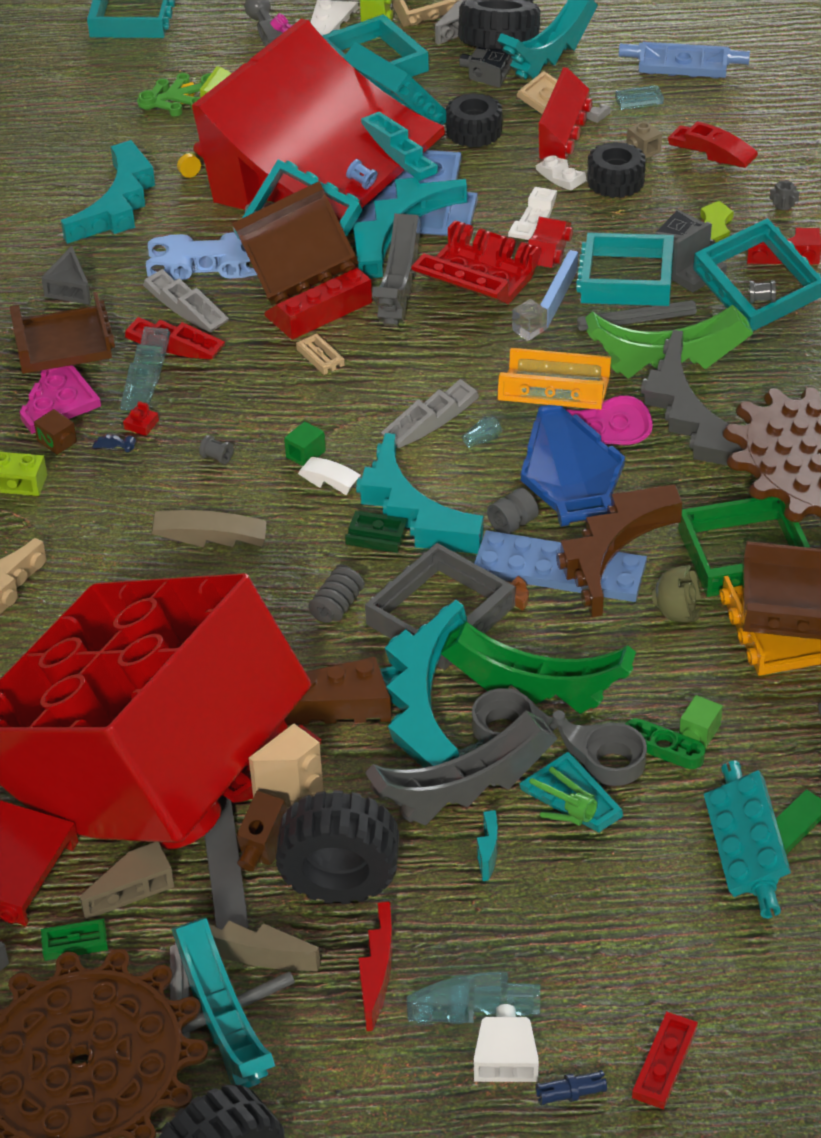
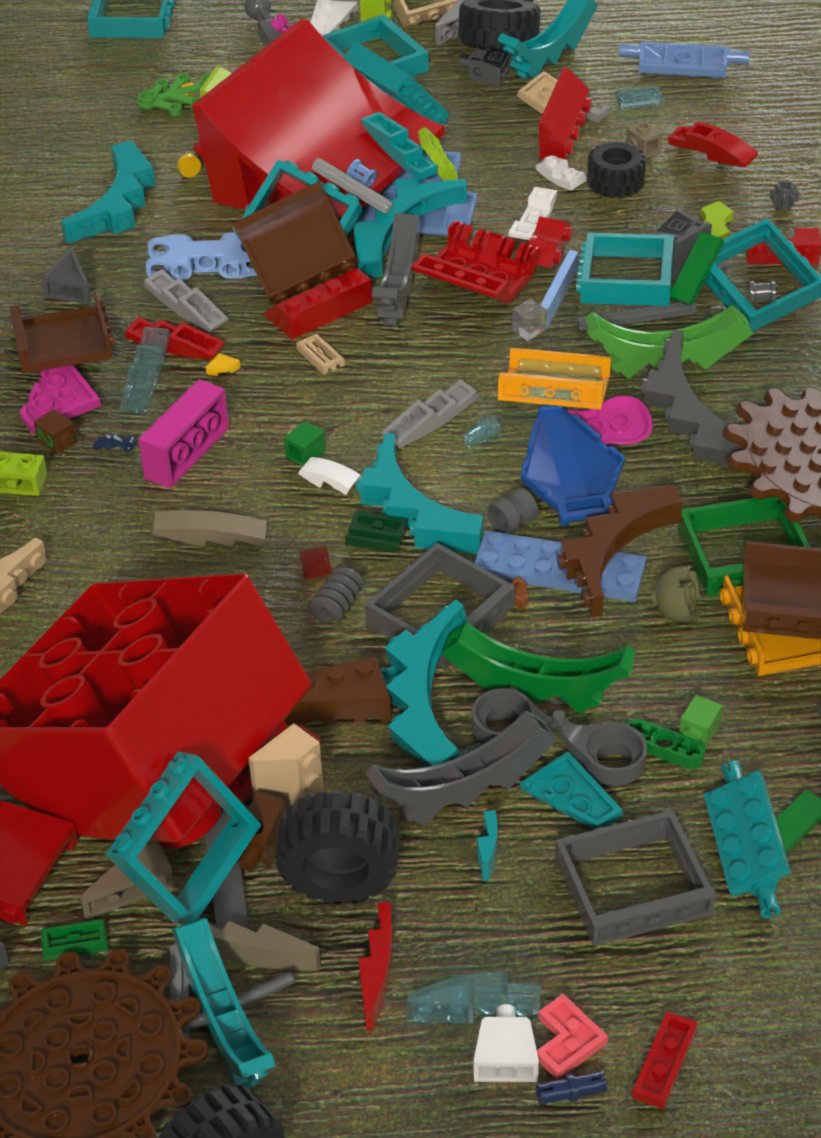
(141, 419): red tile -> none
(184, 433): none -> dark pink brick
(215, 449): dark grey bush -> none
(216, 862): none -> teal window
(222, 363): none -> yellow tile
(315, 562): none -> clear red tile
(352, 185): none -> light grey axle
(433, 148): none -> lime tile
(474, 120): black tyre -> none
(575, 1037): none -> coral plate
(579, 805): bright green plant -> none
(645, 916): none -> dark grey window
(696, 268): none -> green tile

